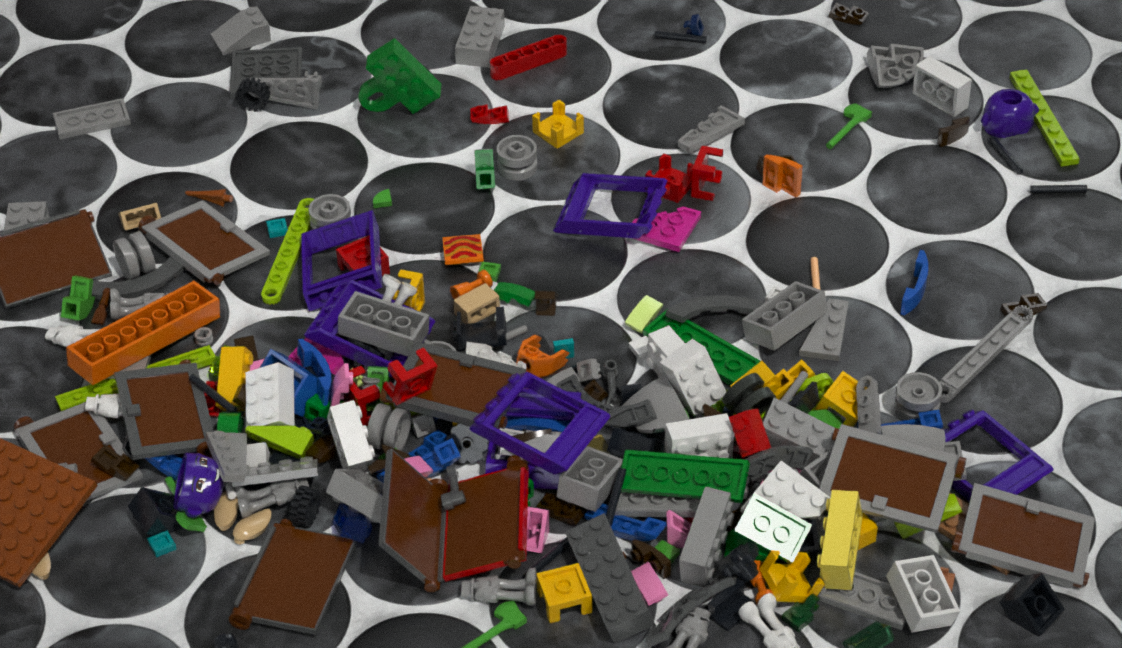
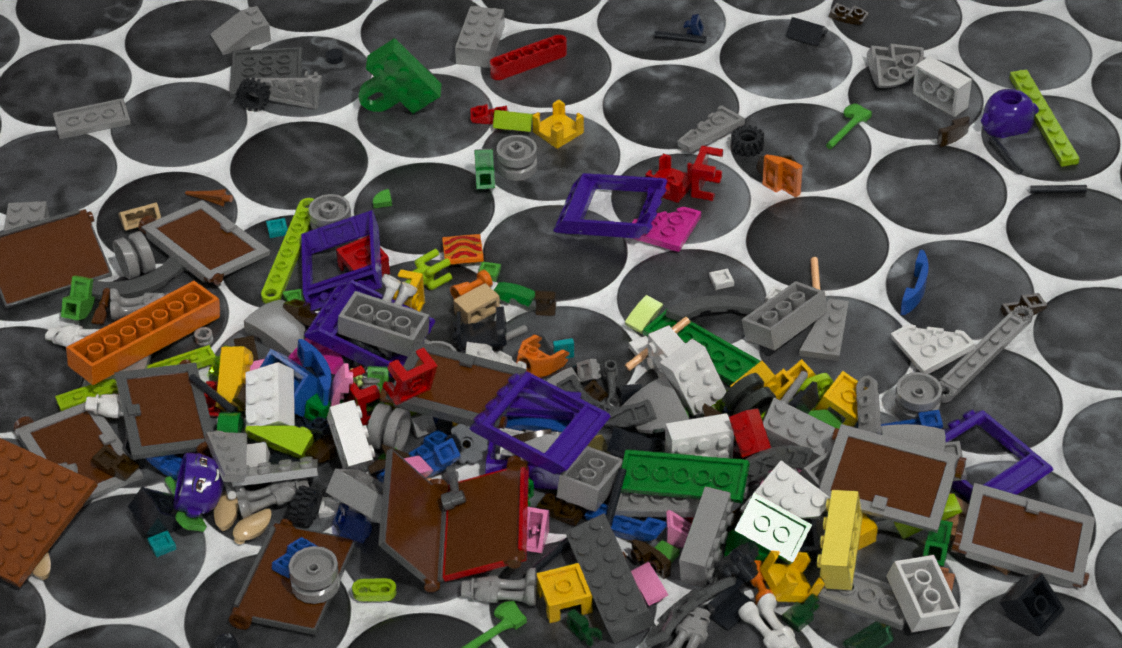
(275, 327): none -> light grey brick
(281, 565): none -> blue slope
(293, 294): none -> bright green tile
(300, 310): none -> dark brown slope
(314, 574): none -> light grey wheel
(328, 507): none -> white tile
(334, 56): none -> black tile
(374, 589): none -> lime plate
(428, 272): none -> lime plant
(512, 121): none -> lime slope
(579, 626): none -> dark green plate
(644, 354): none -> light nougat bar
(721, 279): none -> white tile
(747, 141): none -> black tyre
(805, 31): none -> black panel
(932, 346): none -> white plate
(938, 543): none -> green brick

